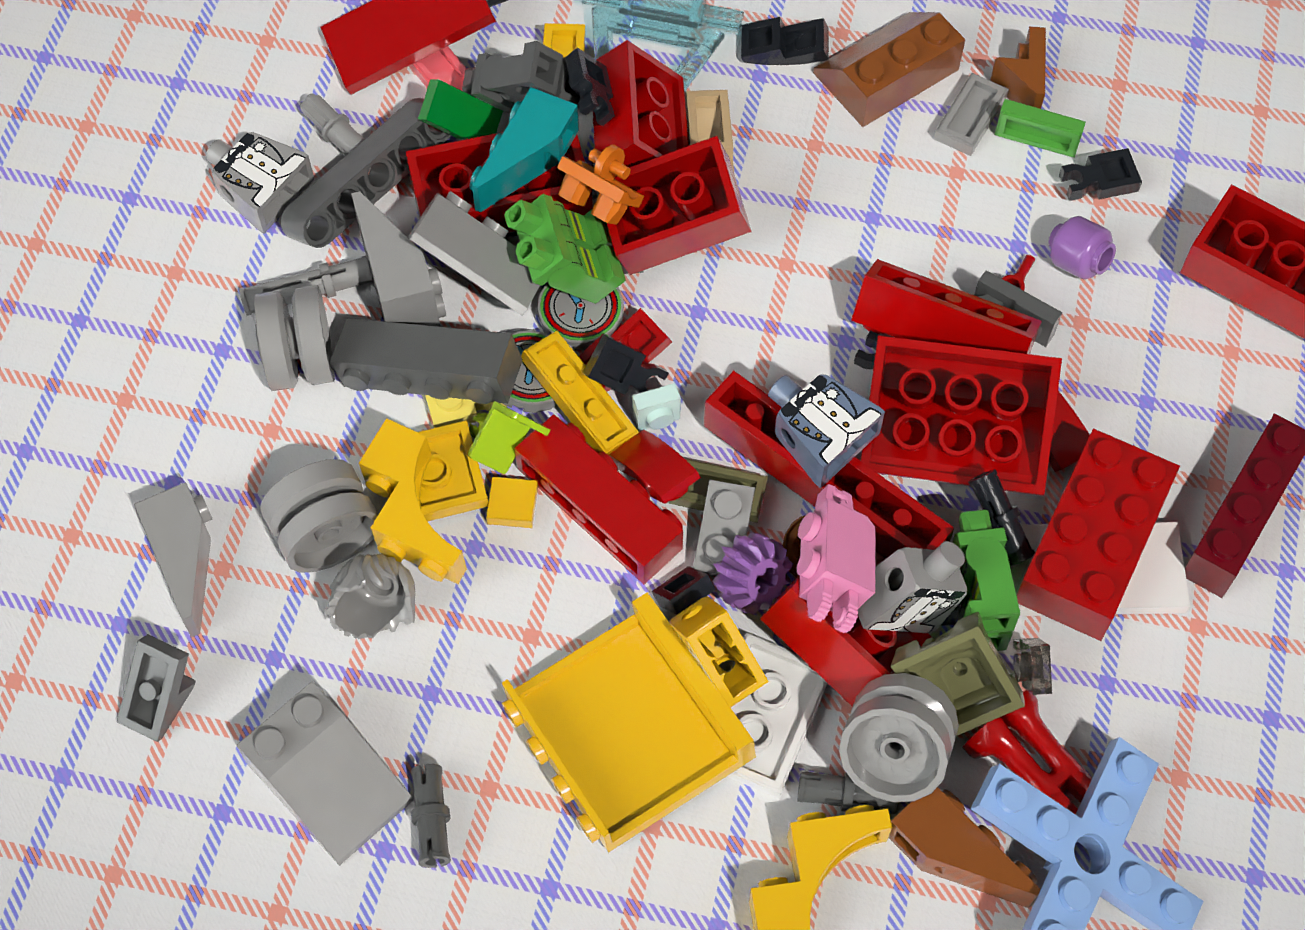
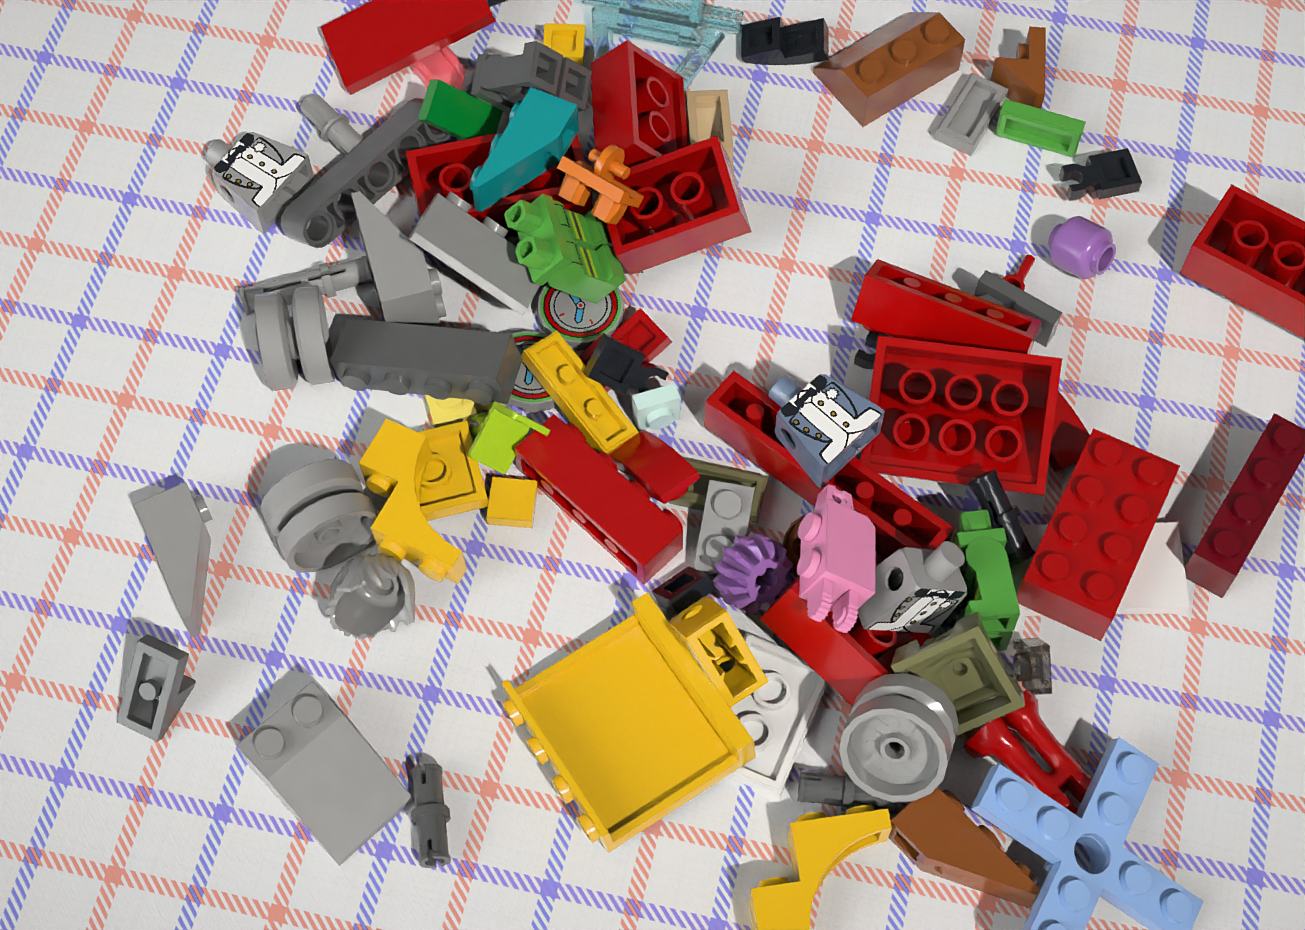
(592, 83): black plate -> none

